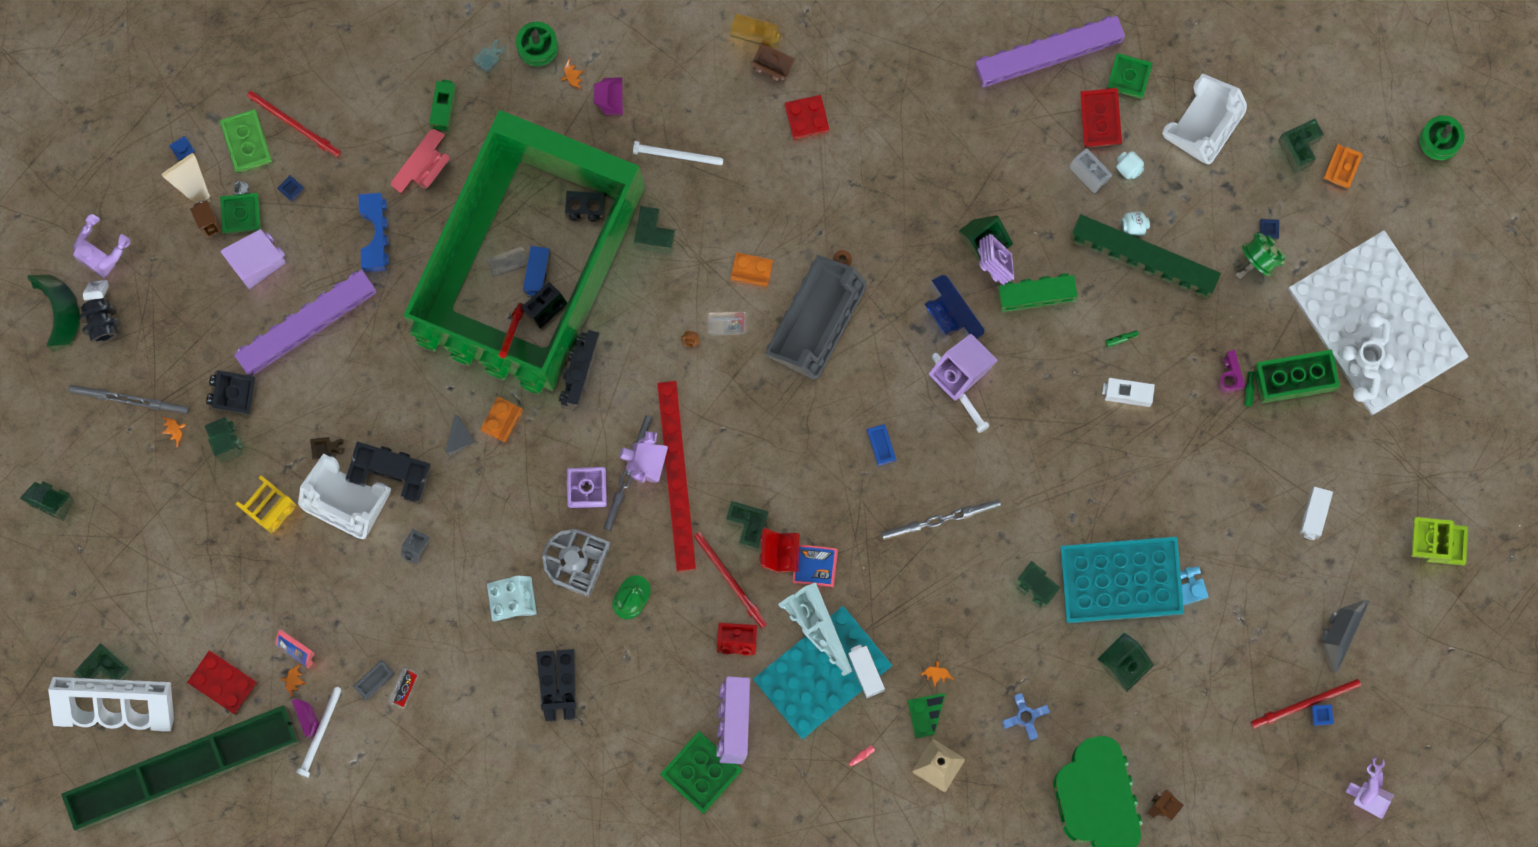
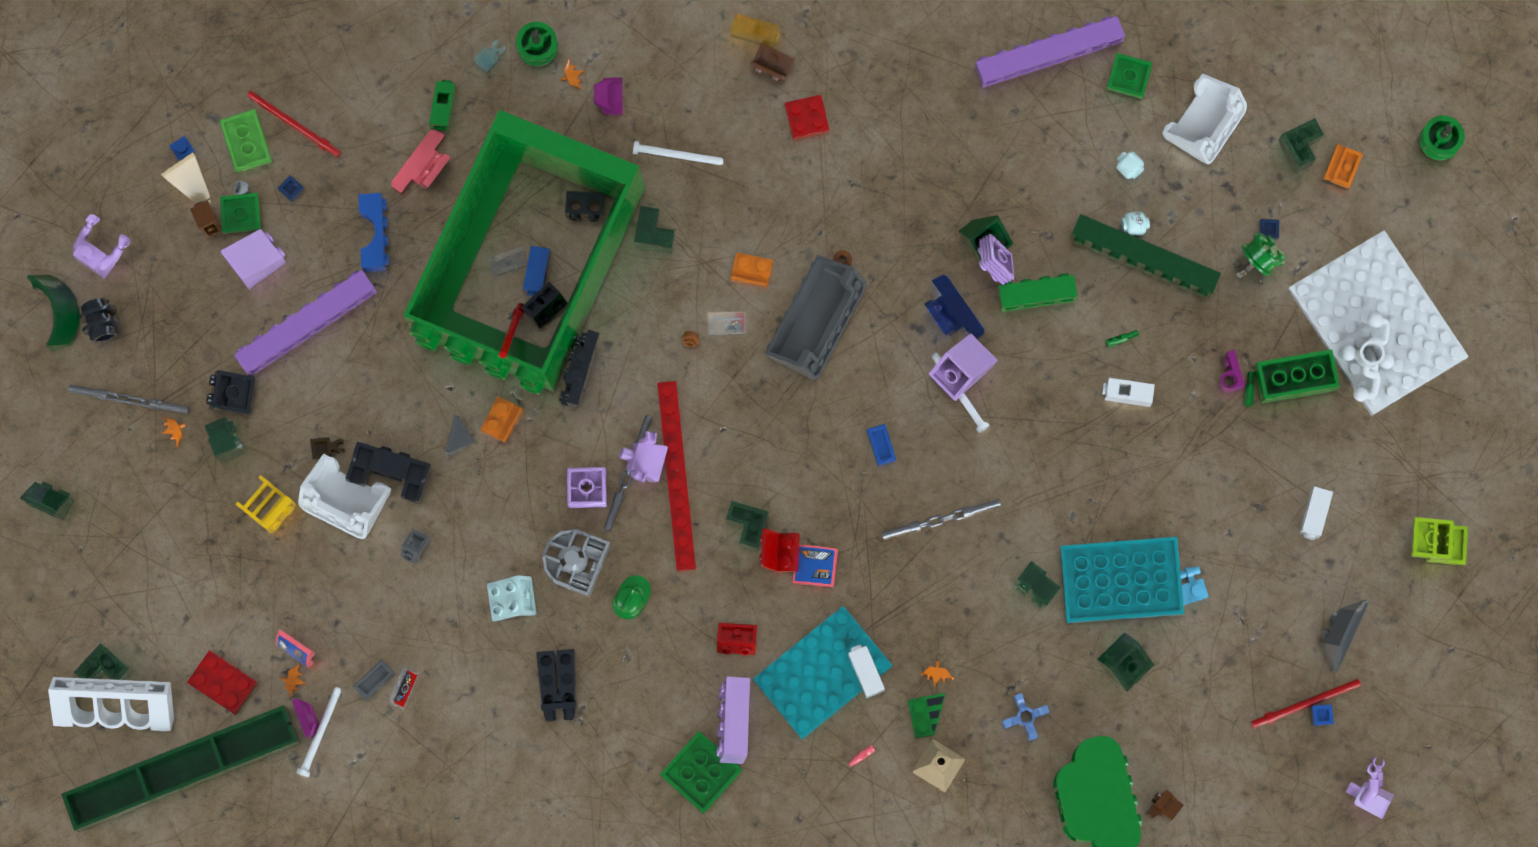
(95, 290): white plate -> none
(752, 610): red bar -> none
(811, 614): light aqua wedge -> none
(1090, 170): light grey hinge -> none
(1101, 117): red plate -> none

